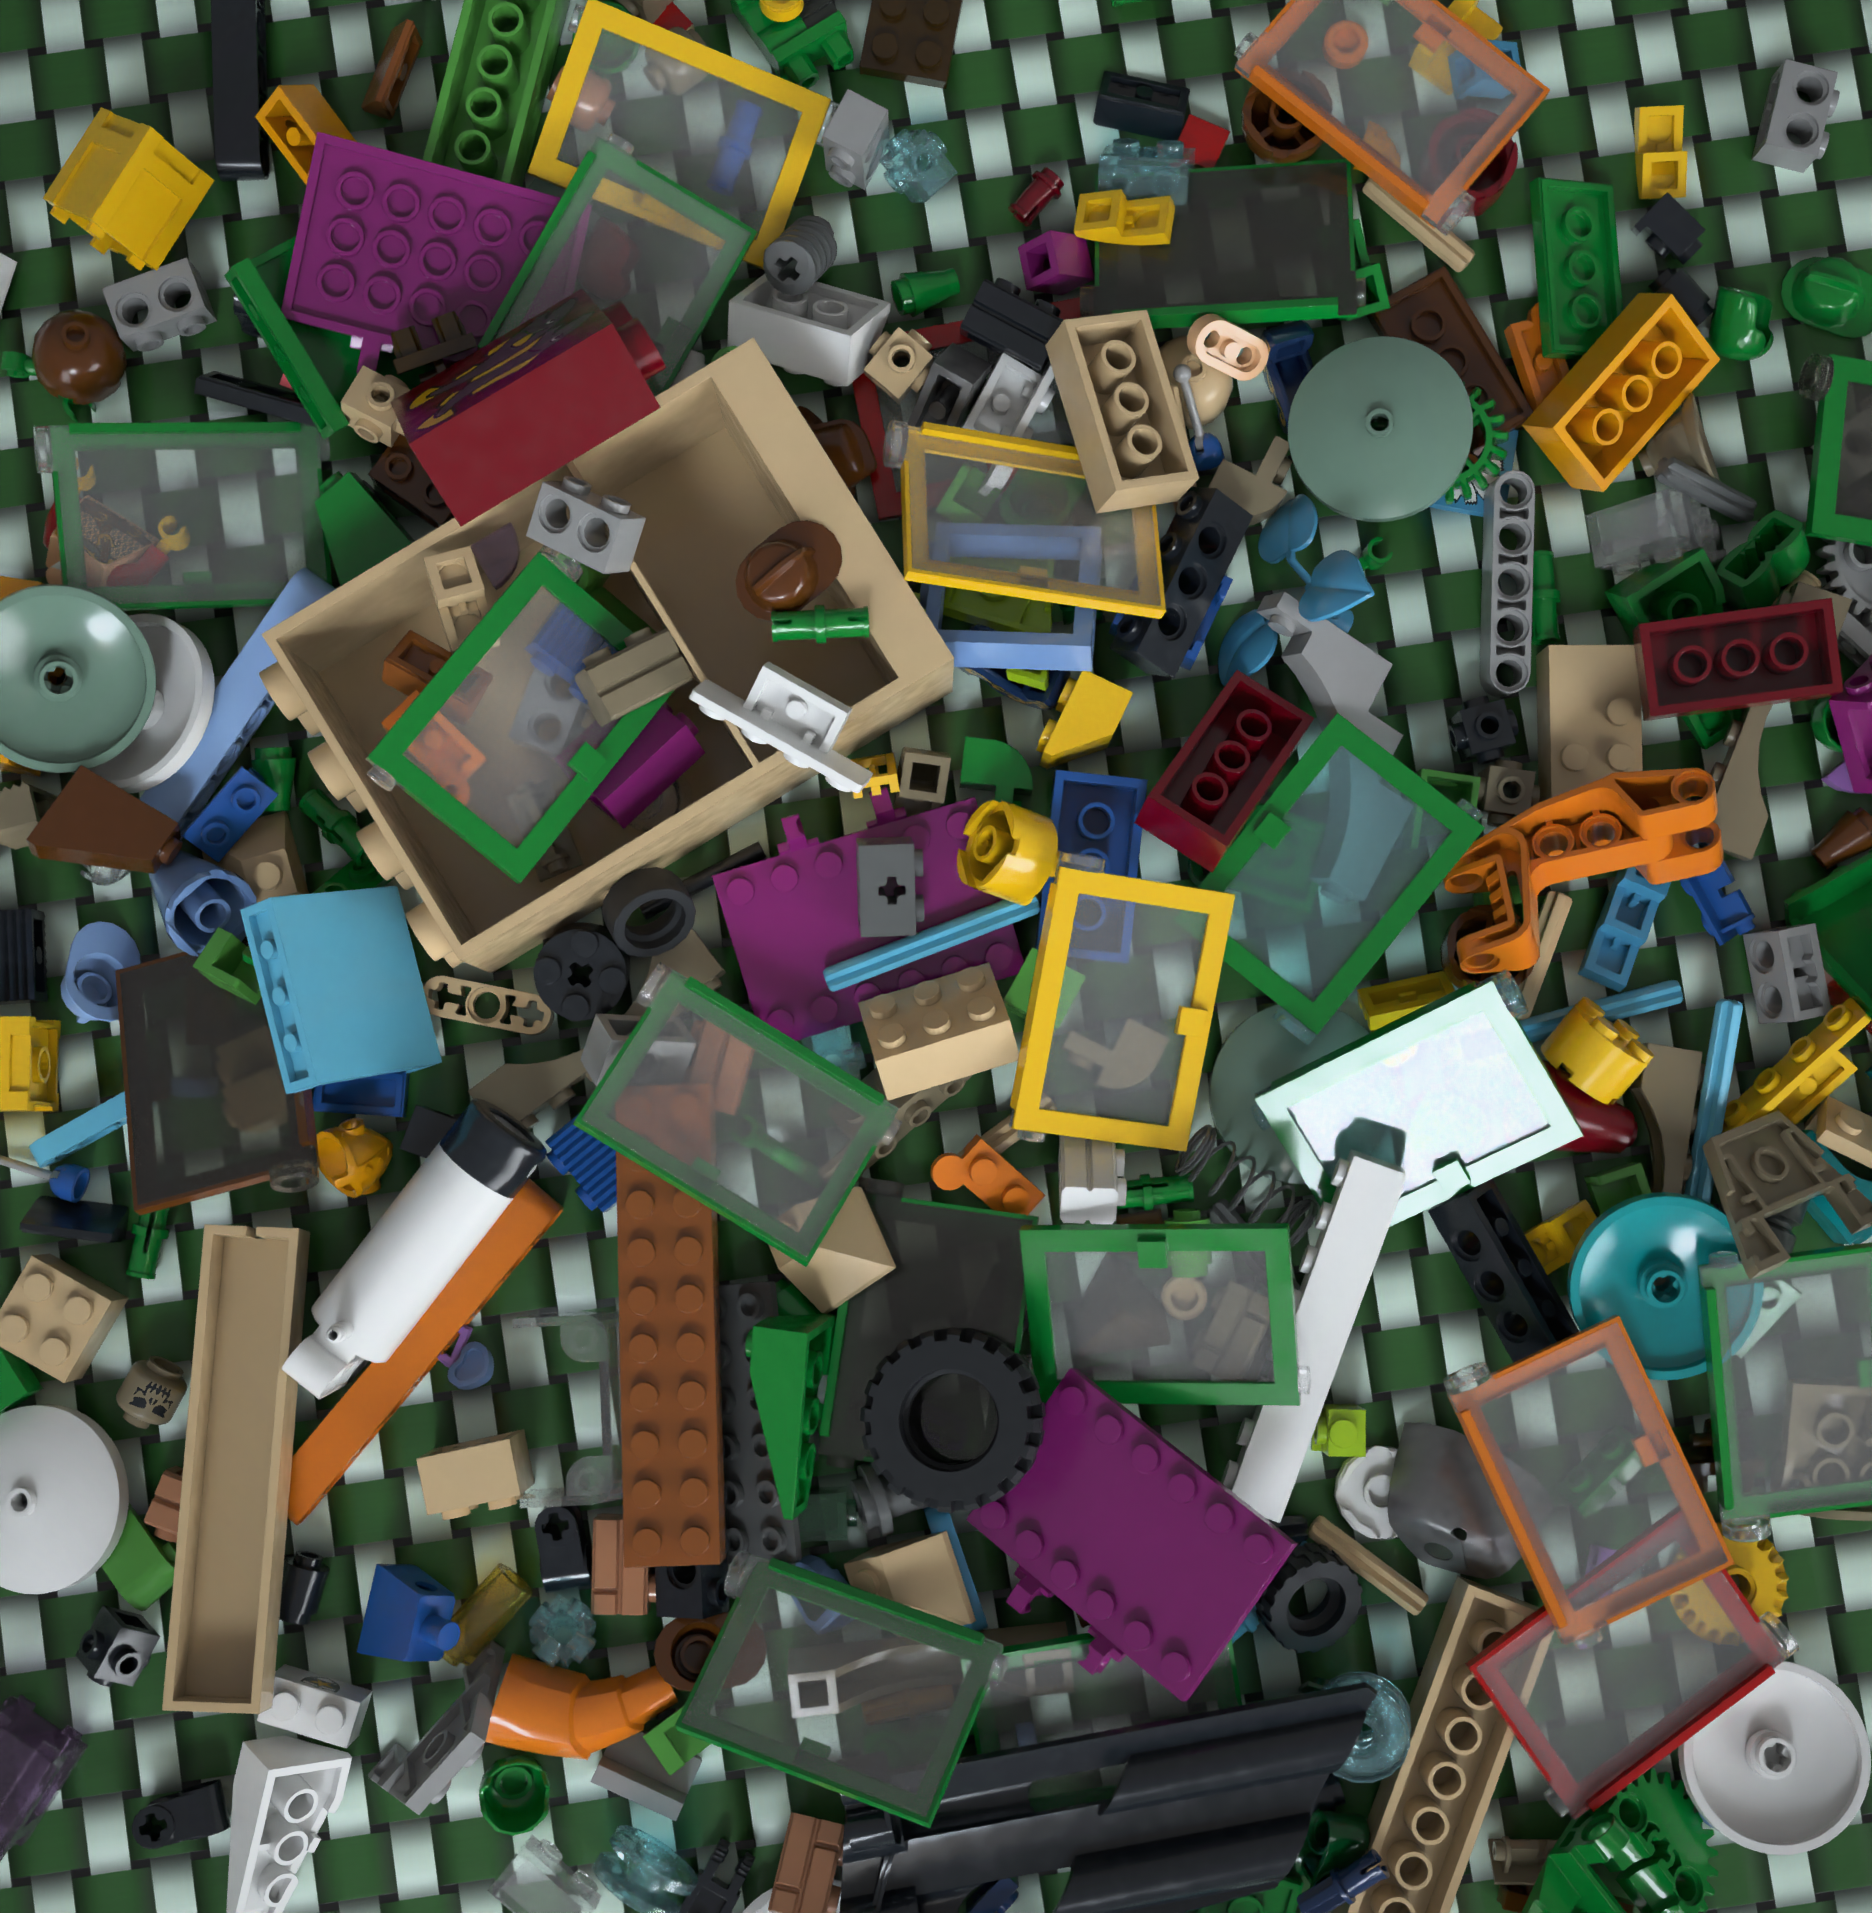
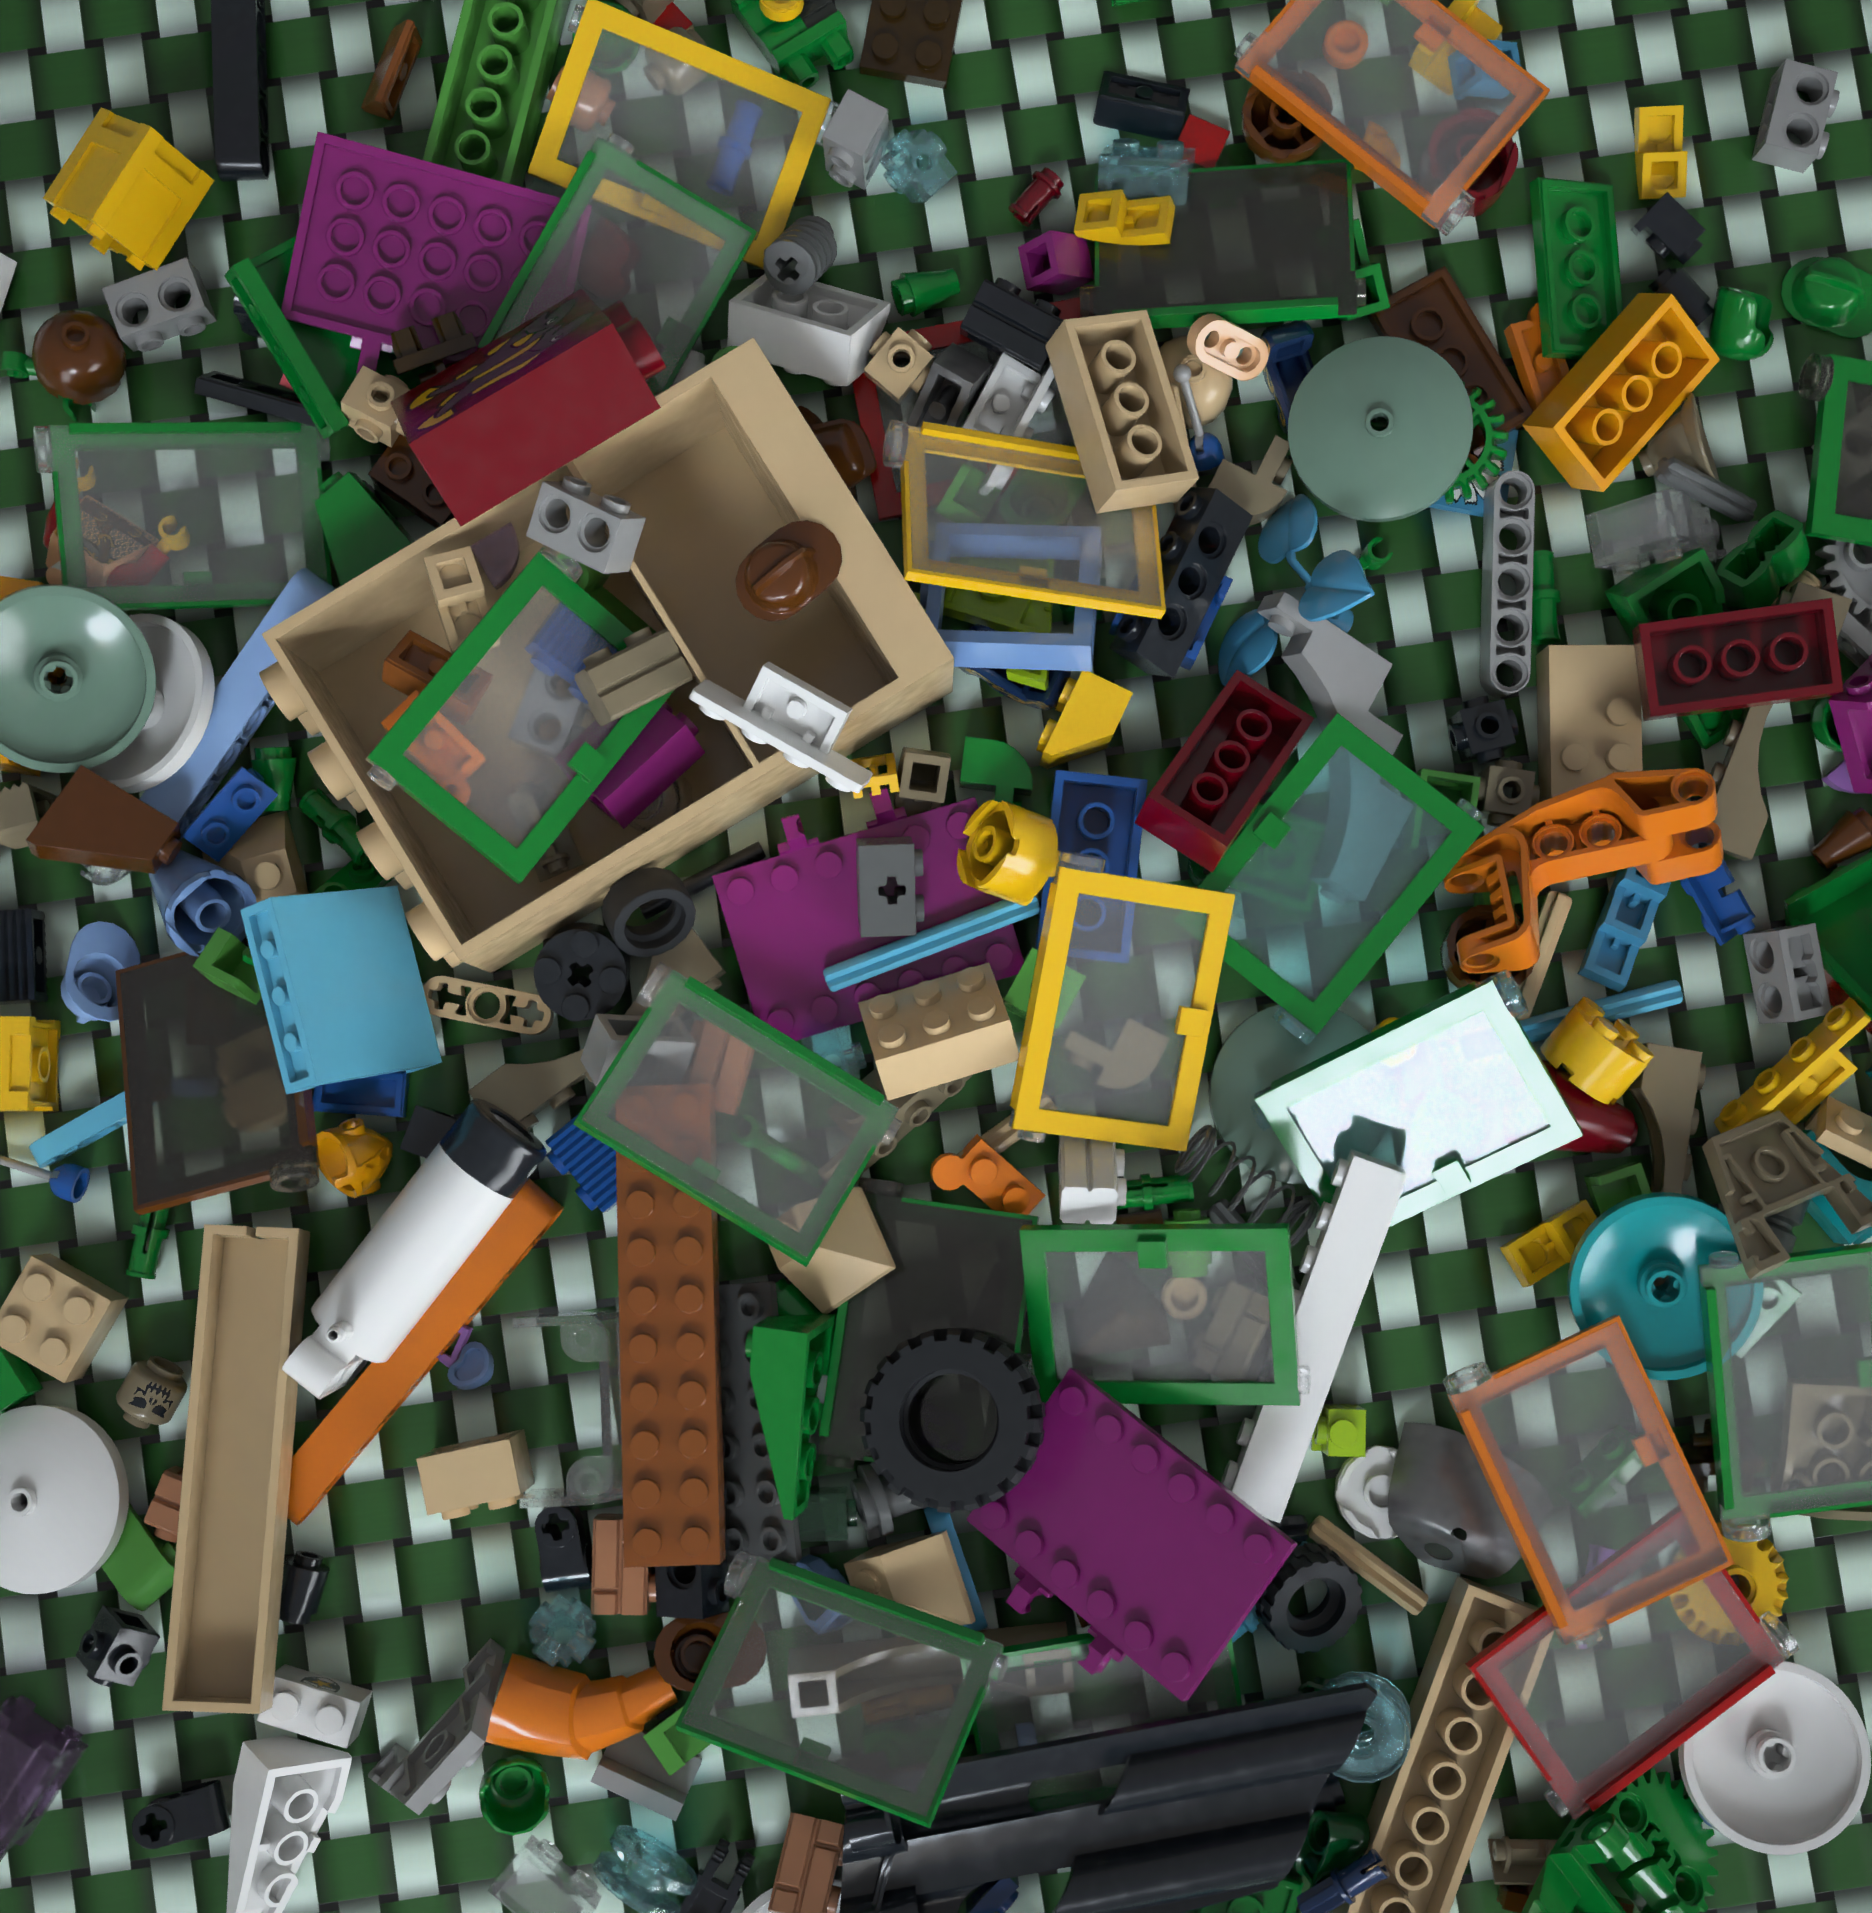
(76, 1220): black slope -> none
(292, 122): light orange brick -> none
(408, 1616): blue torso -> none
(487, 1613): clear yellow brick -> none
(820, 624): green pin -> none
(1396, 999): yellow tile -> none
(1448, 248): tan axle -> none
(1503, 1270): black brick -> none
(1714, 1093): medium azure axle -> none

